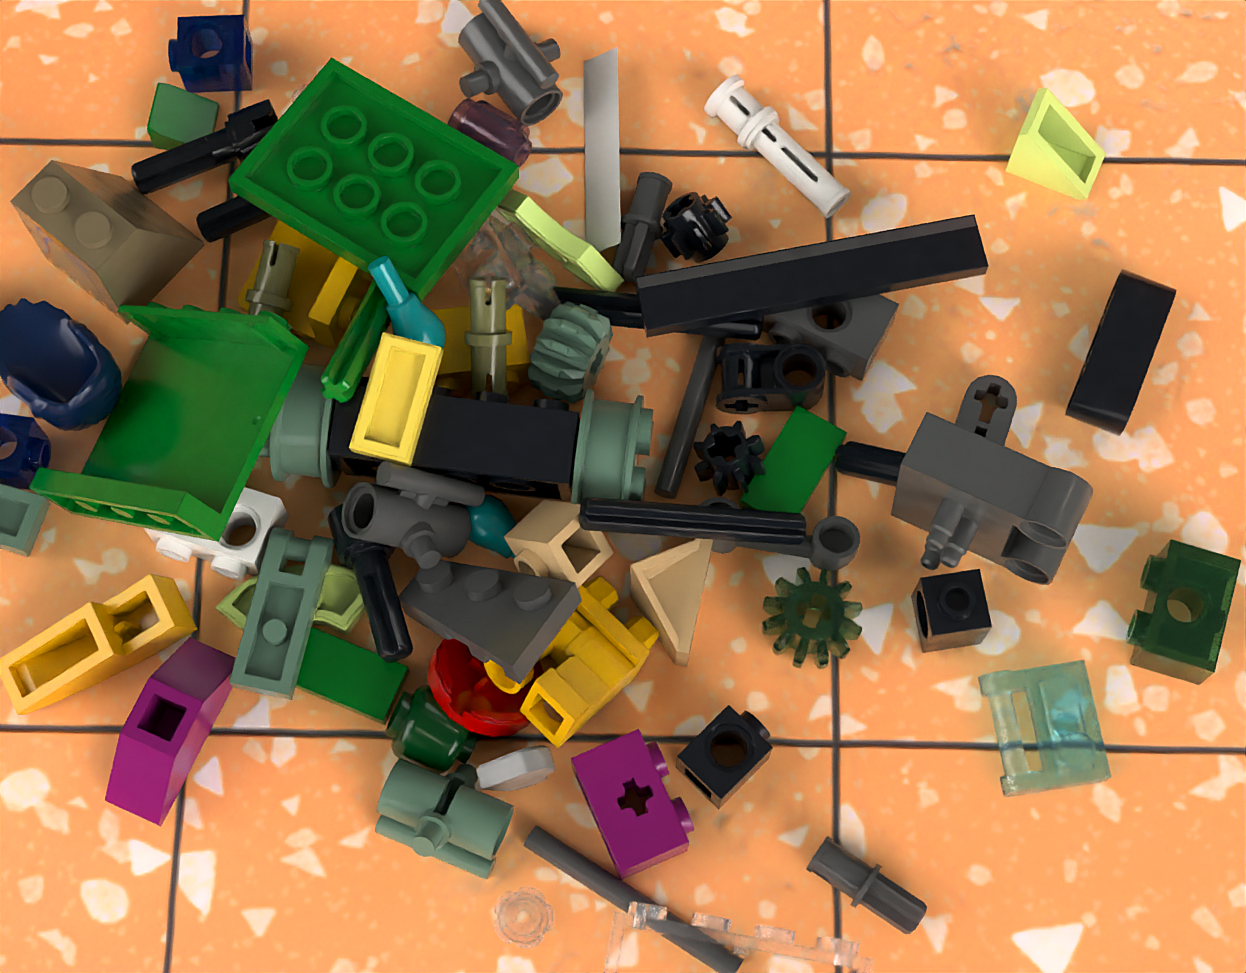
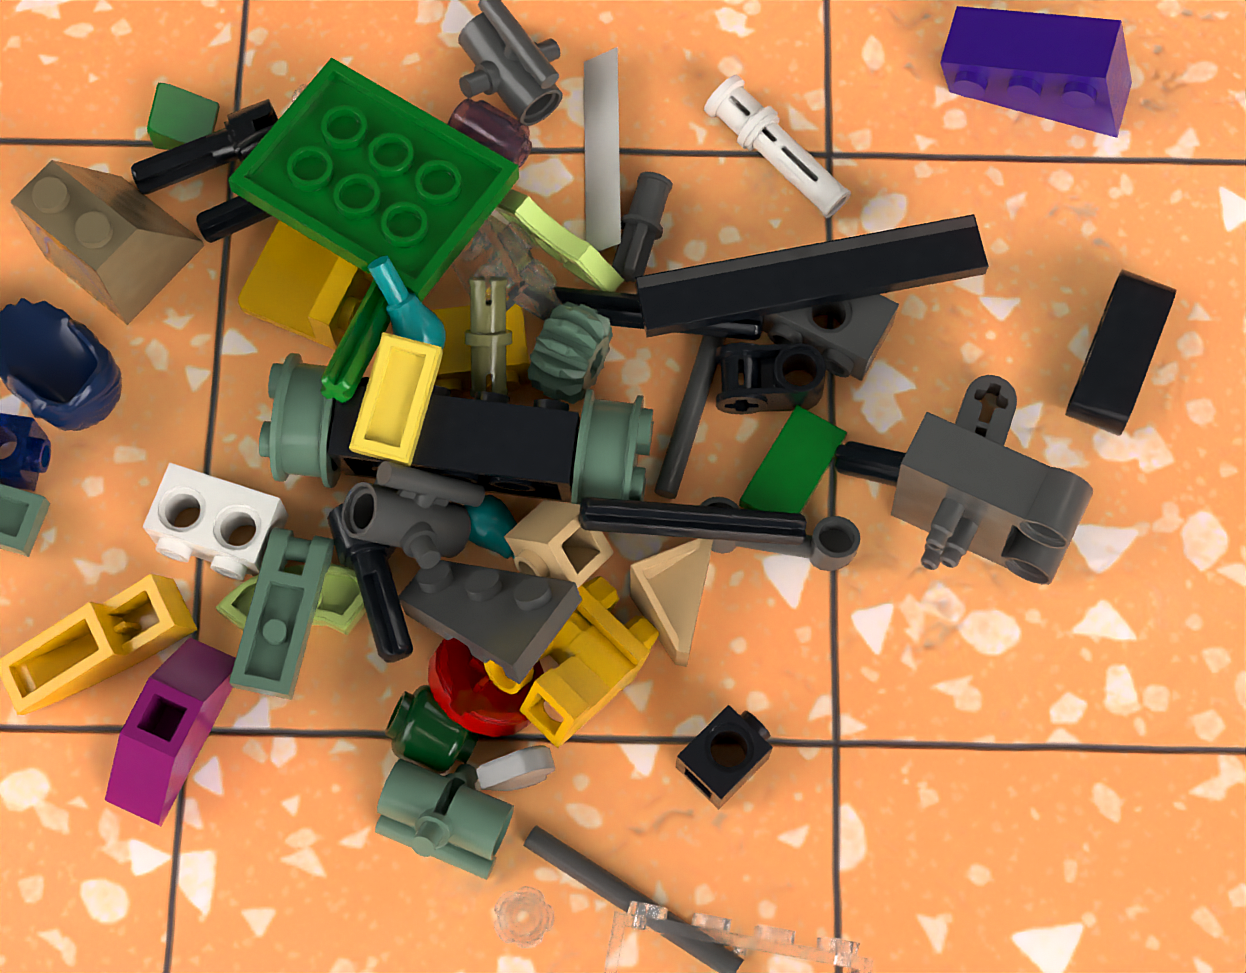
(184, 421): green panel -> none
(228, 69): clear blue brick -> none
(273, 279): olive pin -> none
(350, 676): green tile -> none
(632, 840): magenta brick -> none
(695, 227): black gear -> none
(721, 444): black gear -> none
(833, 625): clear green gear -> none
(867, 886): dark grey axle -> none
(951, 610): black brick -> none
(1041, 65): none -> dark purple wedge
(1055, 149): yellowish green slope -> none
(1062, 723): clear light blue plate -> none
(1206, 587): clear green brick -> none

